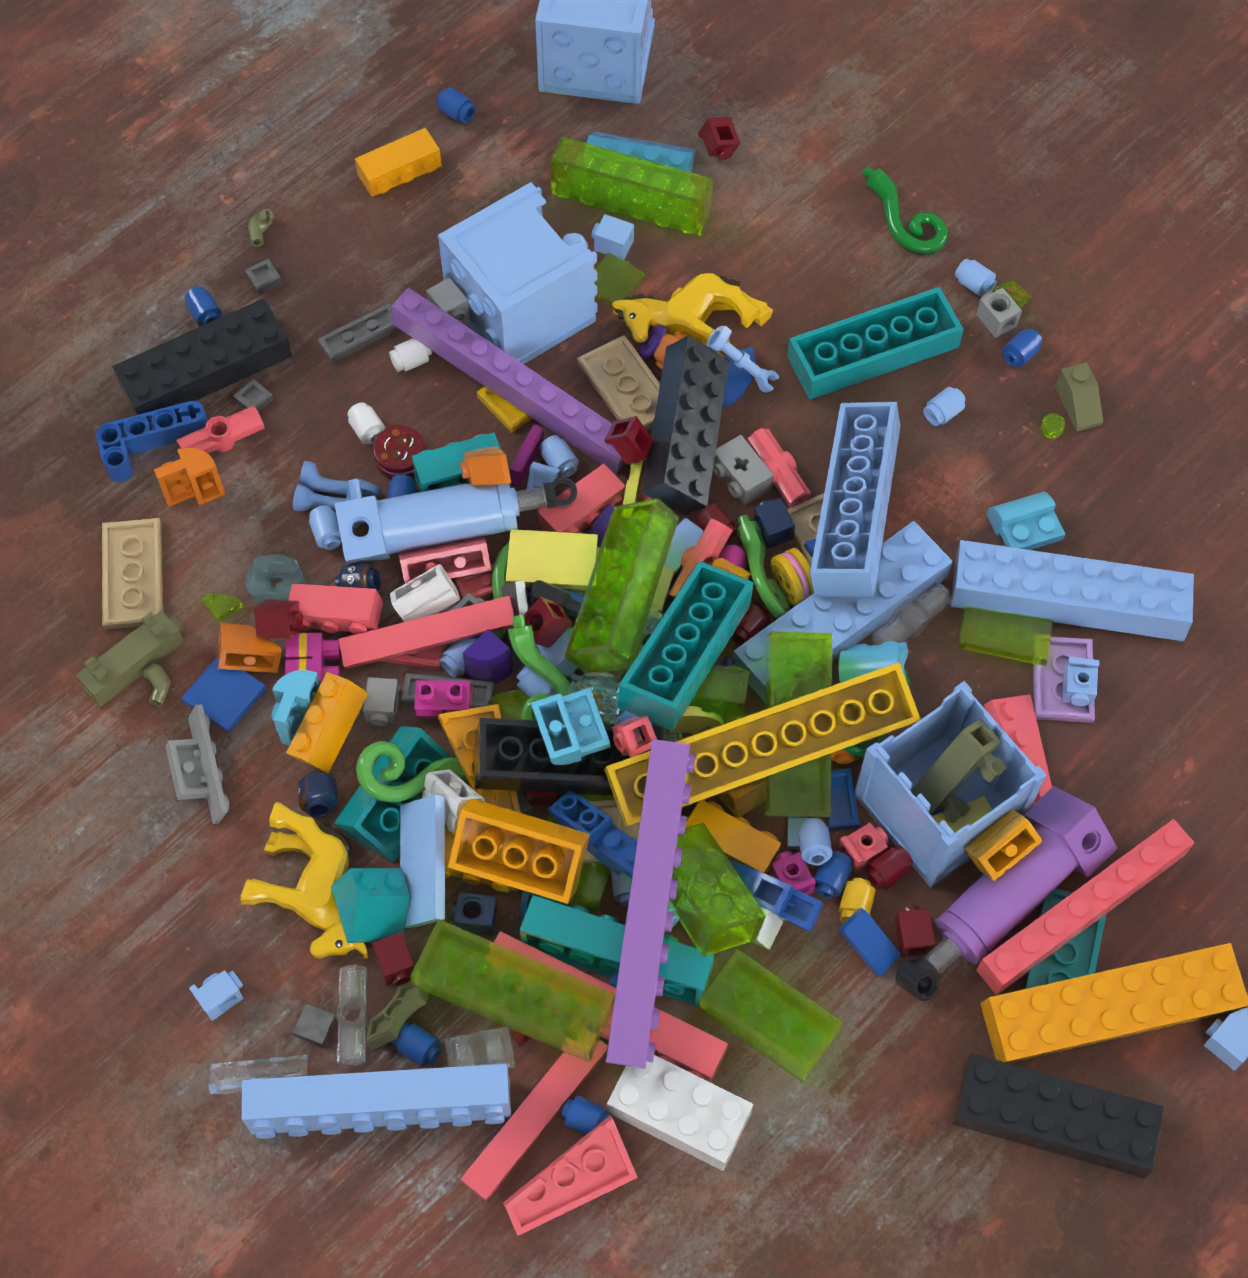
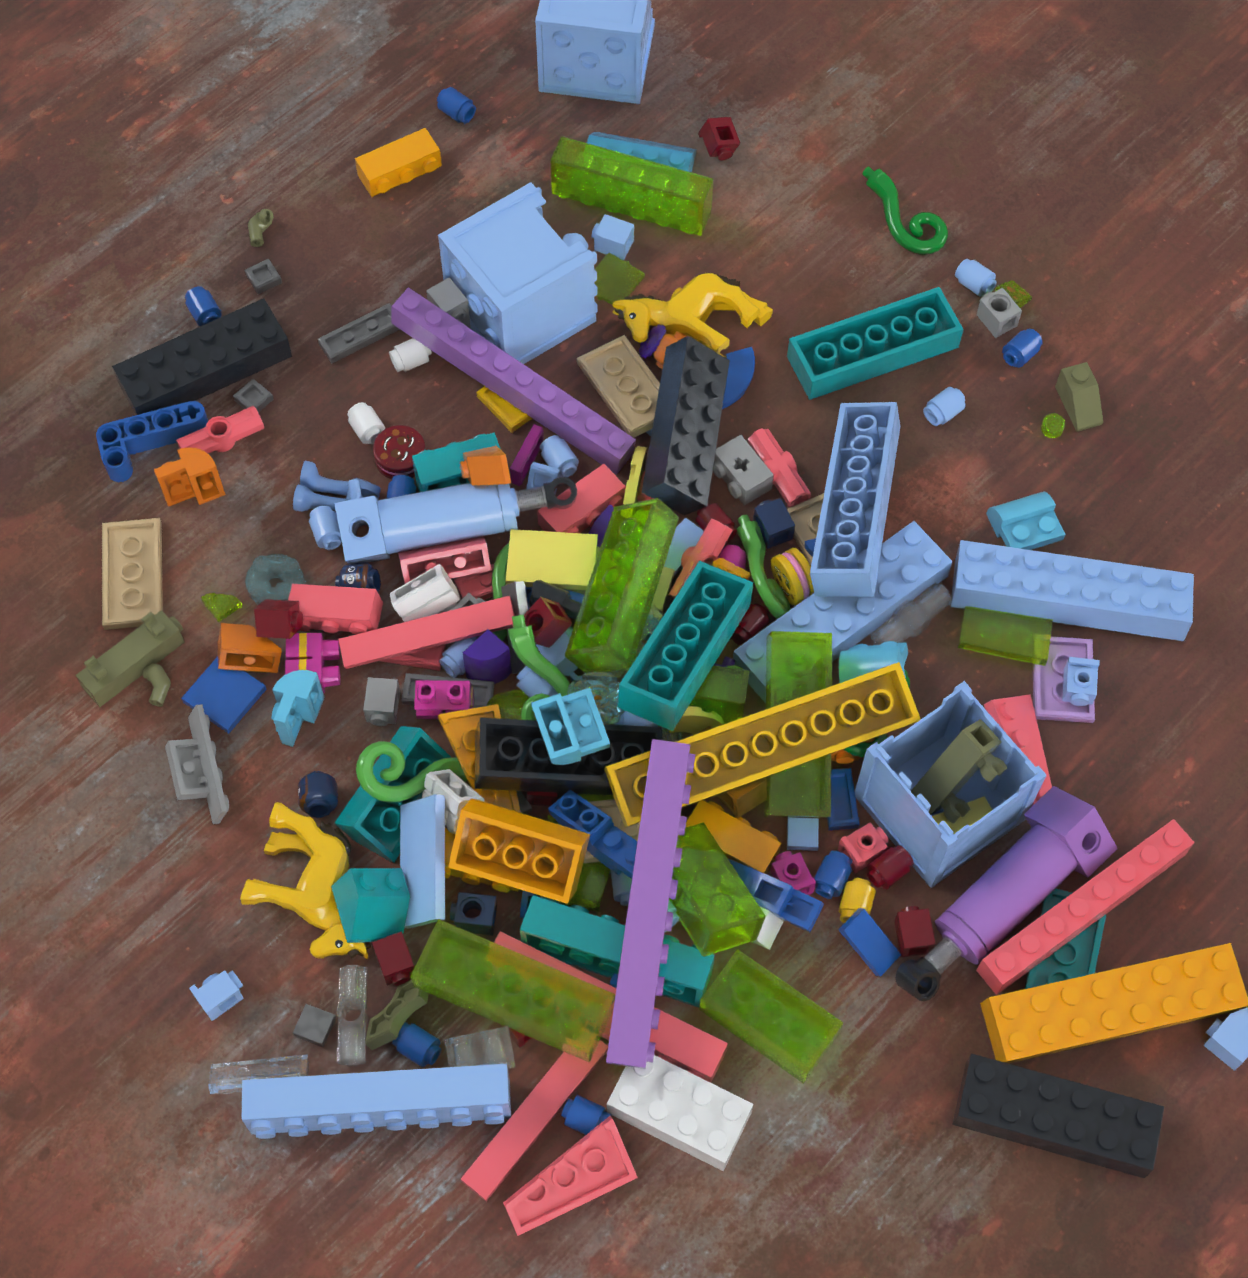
(327, 722): light orange brick -> none
(628, 737): coral brick -> none
(629, 439): dark red brick -> none
(719, 341): light blue piece -> none
(815, 842): light blue brick -> none
(1003, 844): light orange brick -> none

